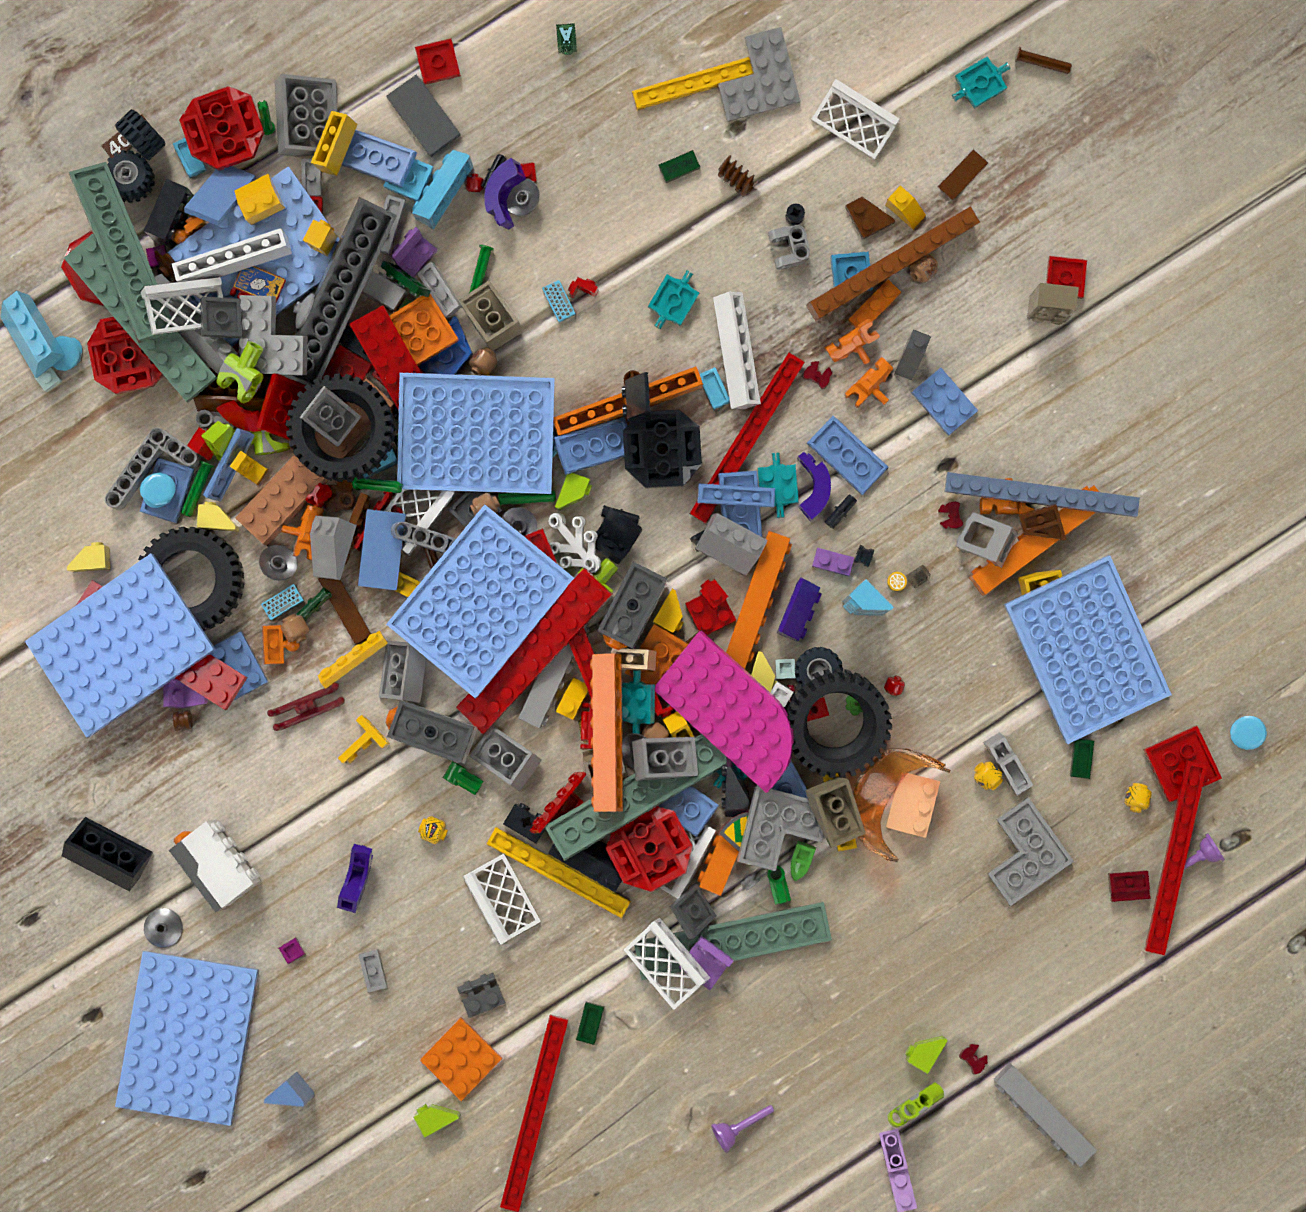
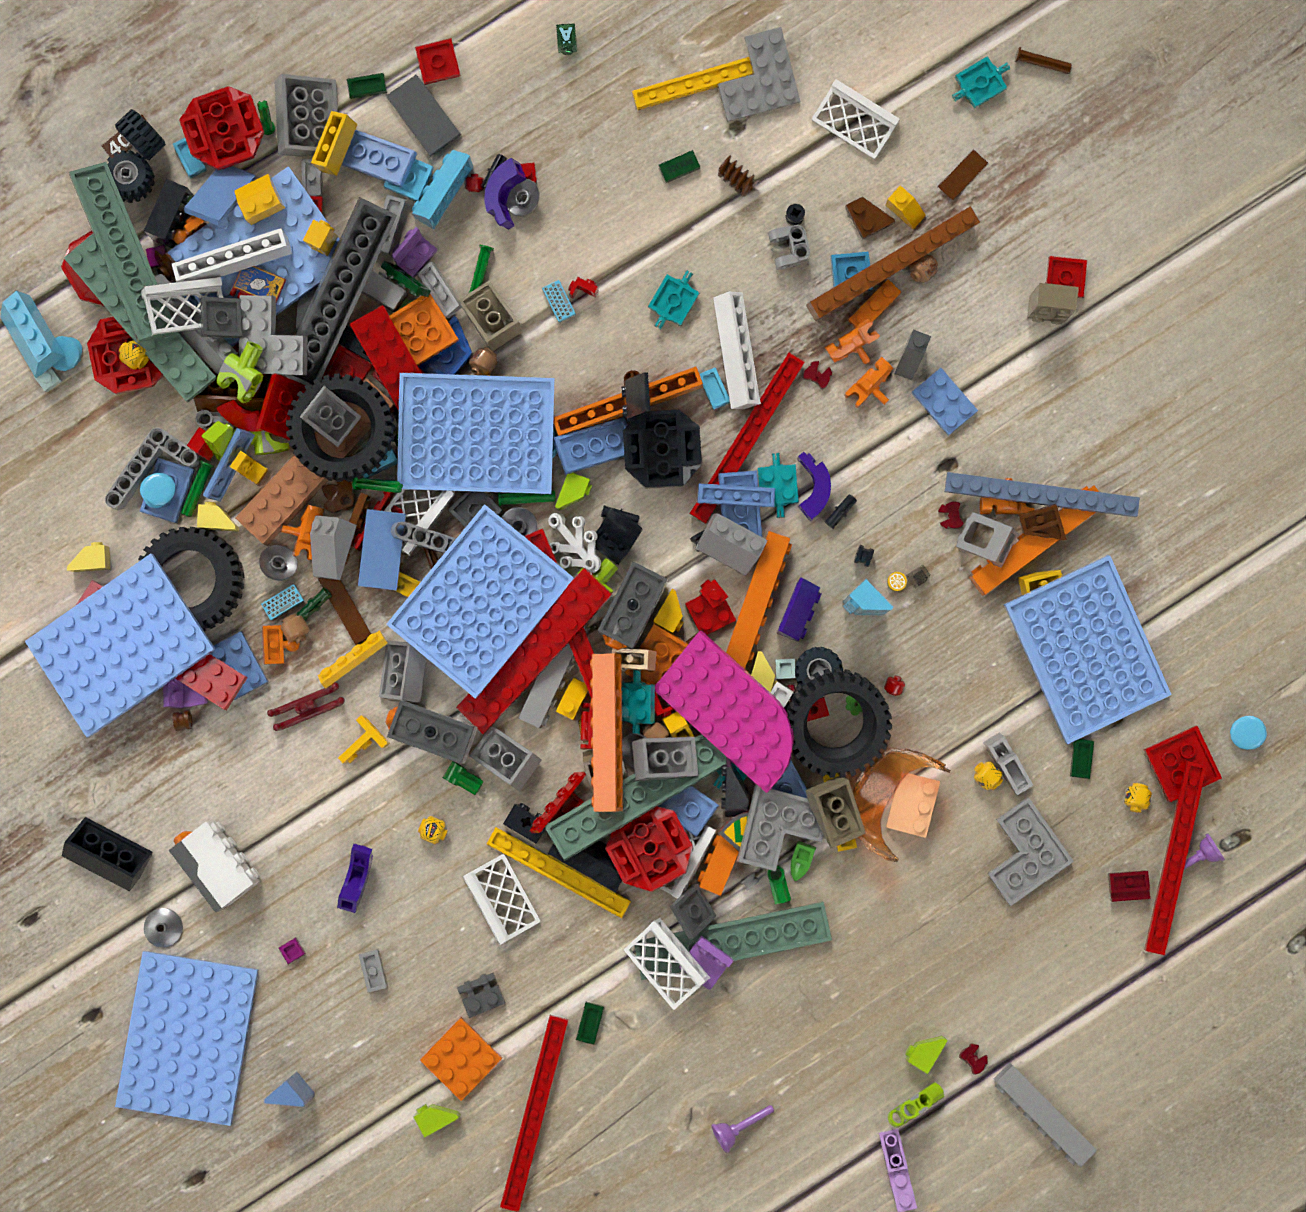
(133, 355): none -> yellow head
(303, 310): light grey dish -> none
(319, 495): red piece -> none
(366, 85): none -> dark green tile
(486, 499): medium nougat head -> none
(833, 562): medium lavender plate -> none
(847, 455): medium blue tile -> none

